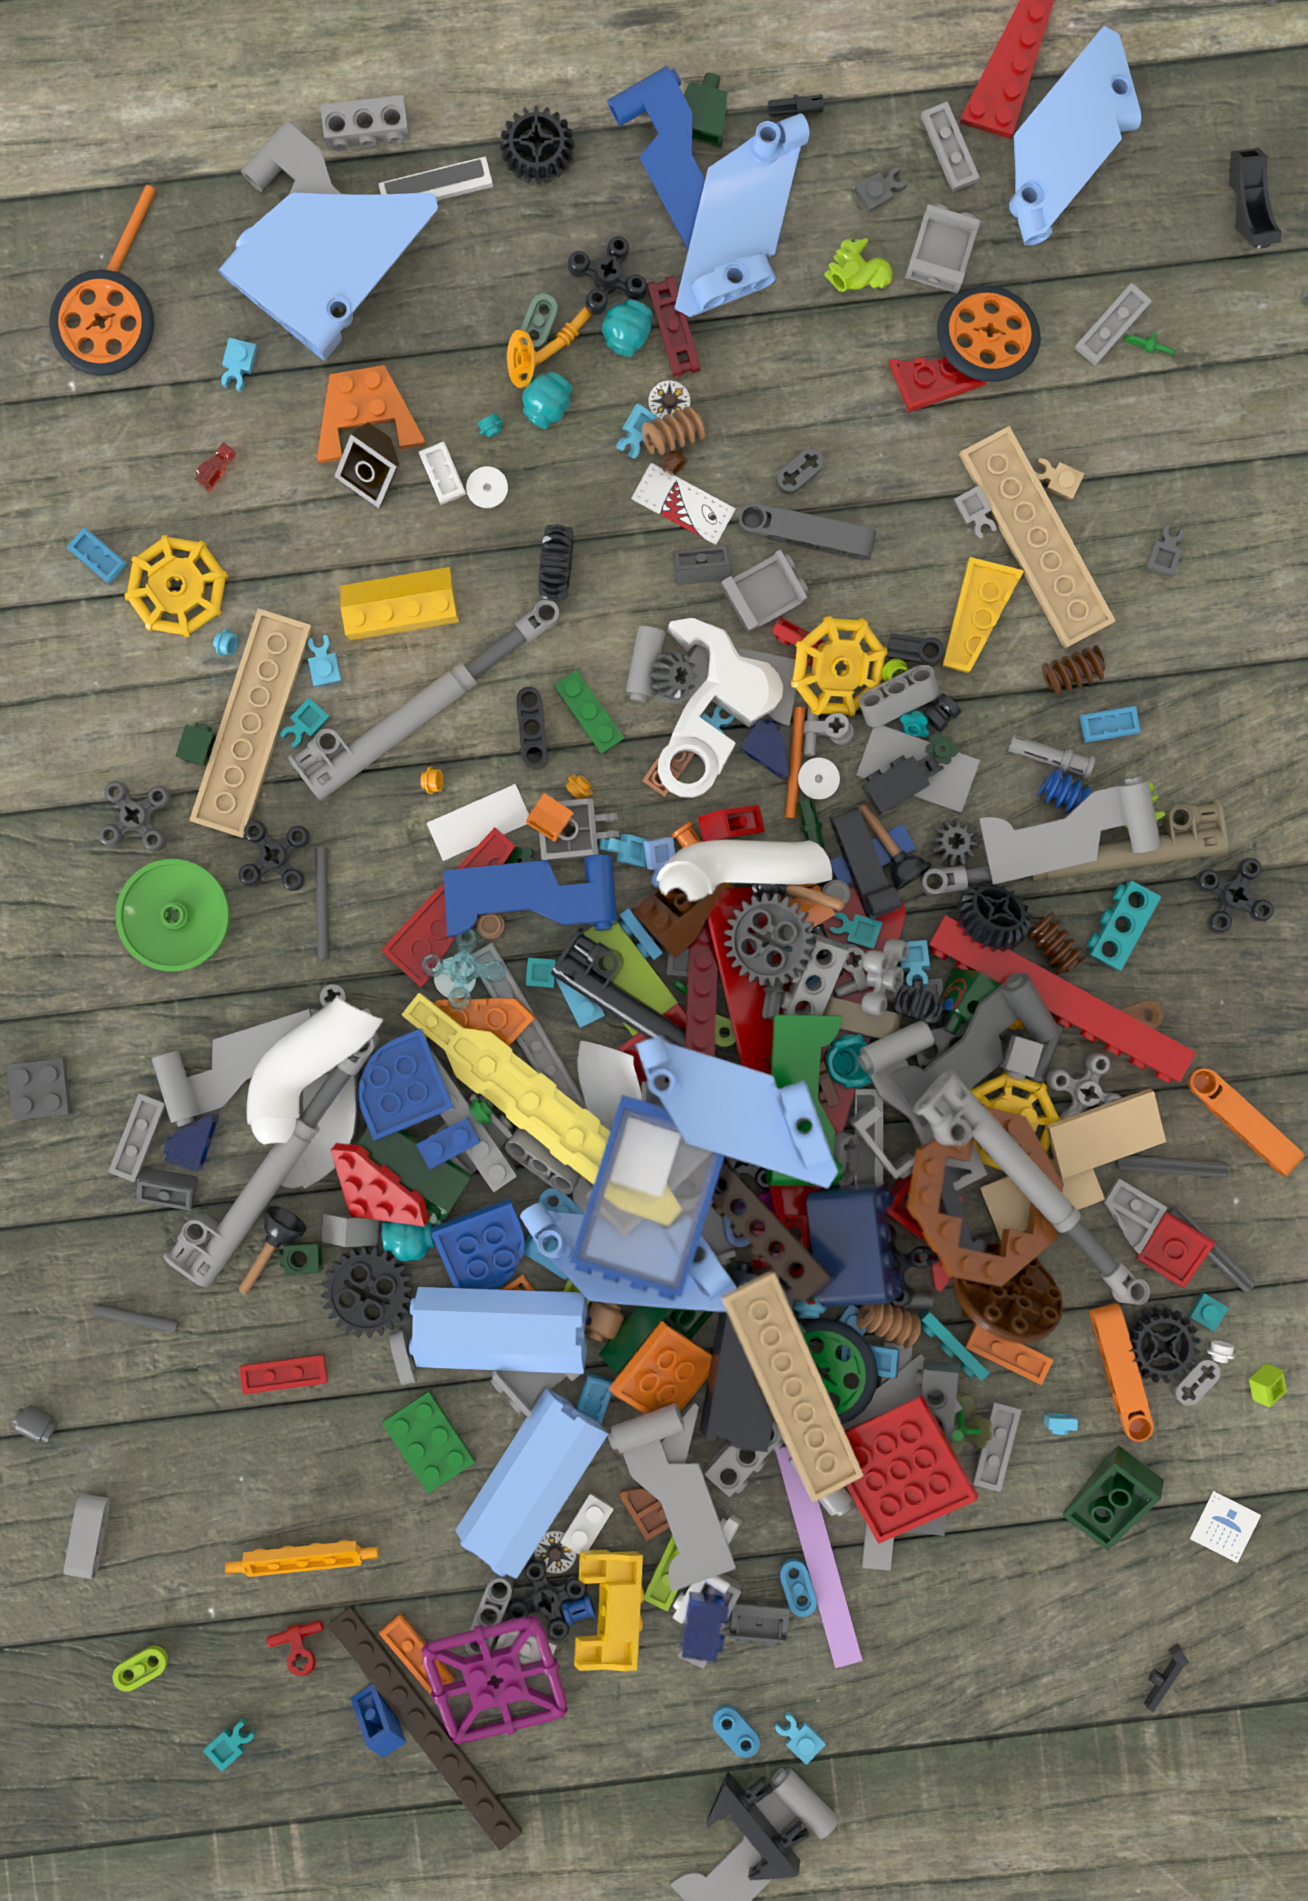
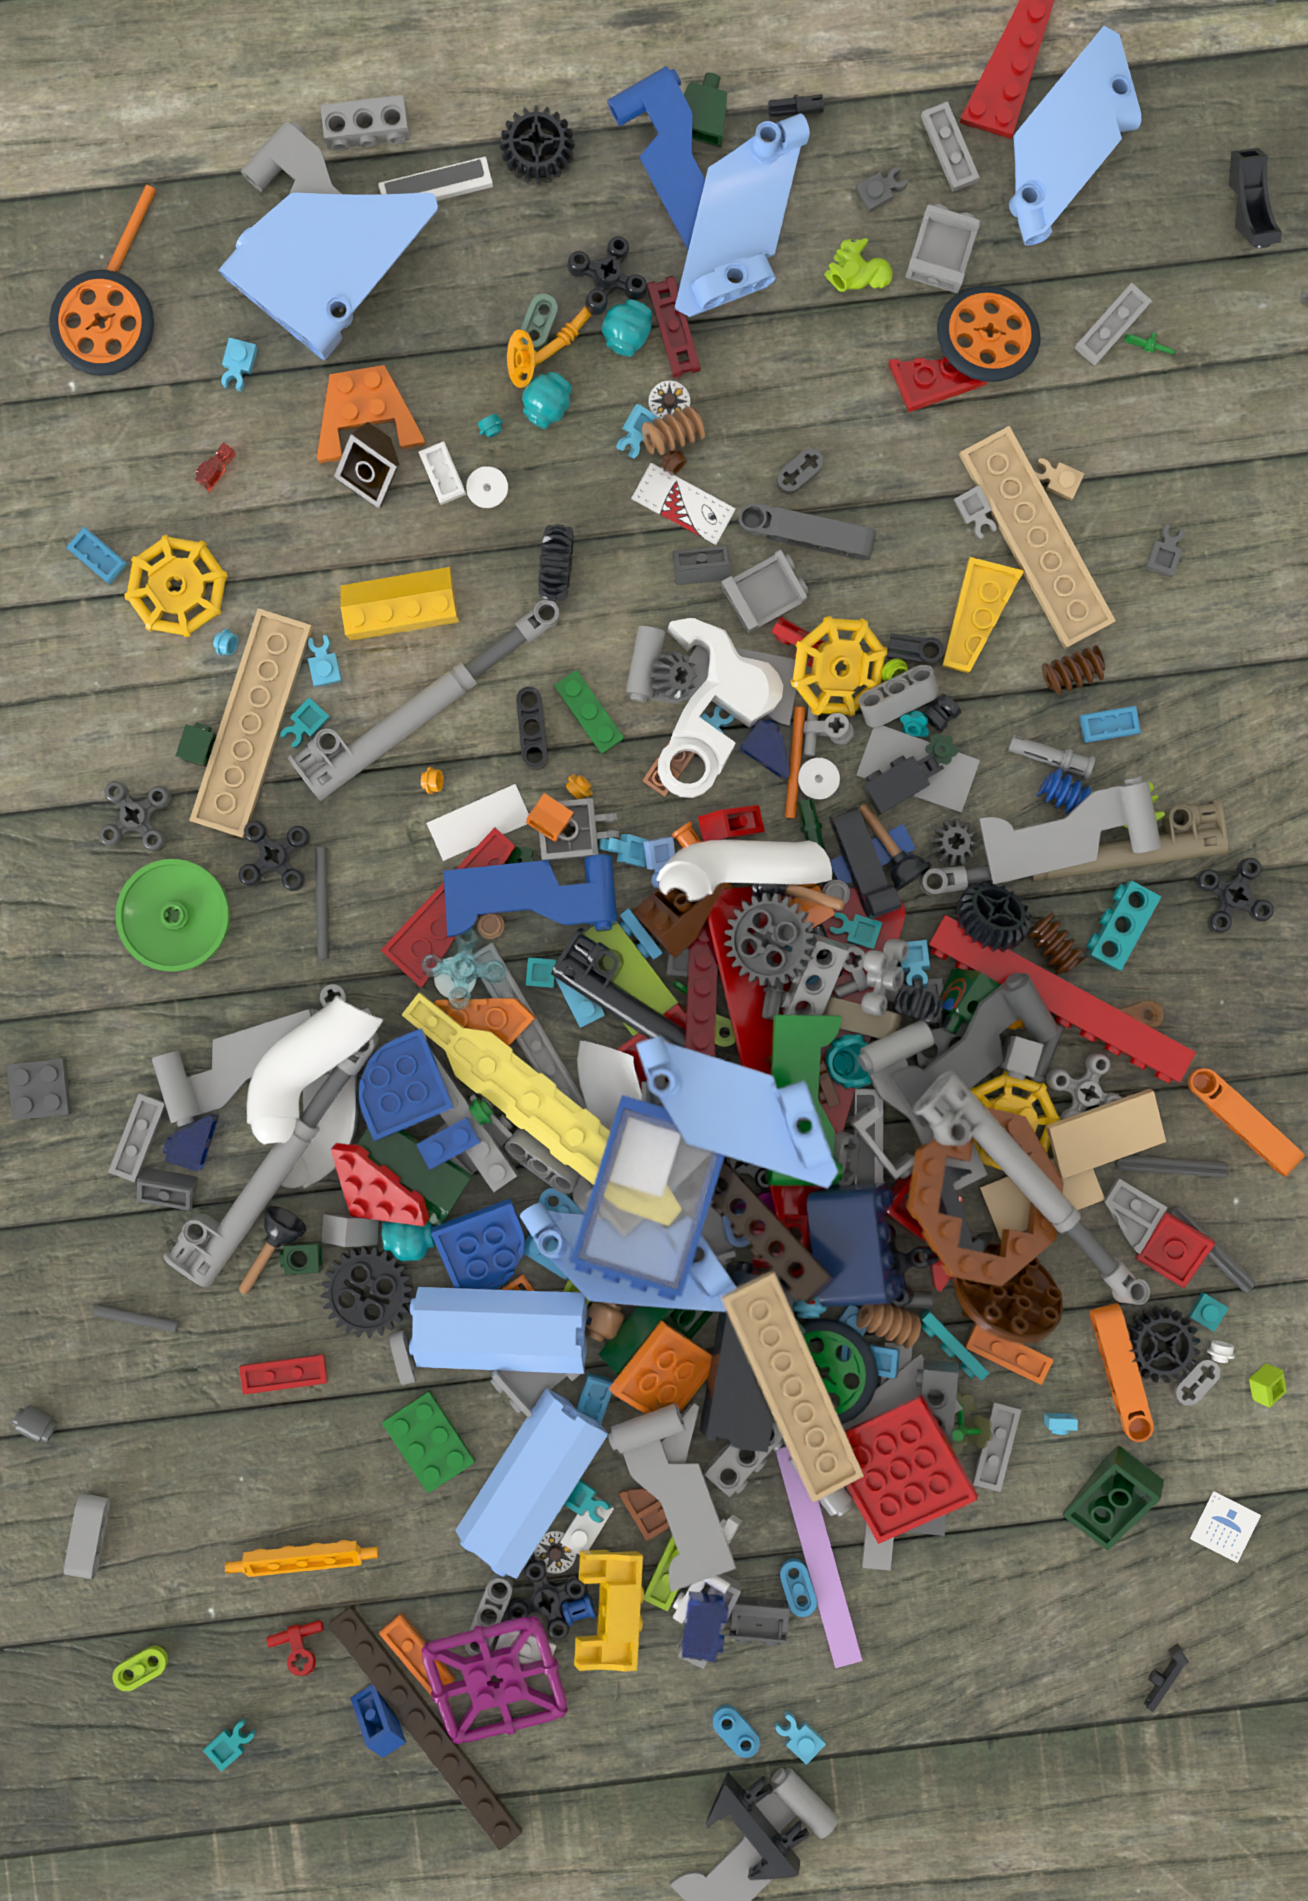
(583, 1500): none -> teal plate

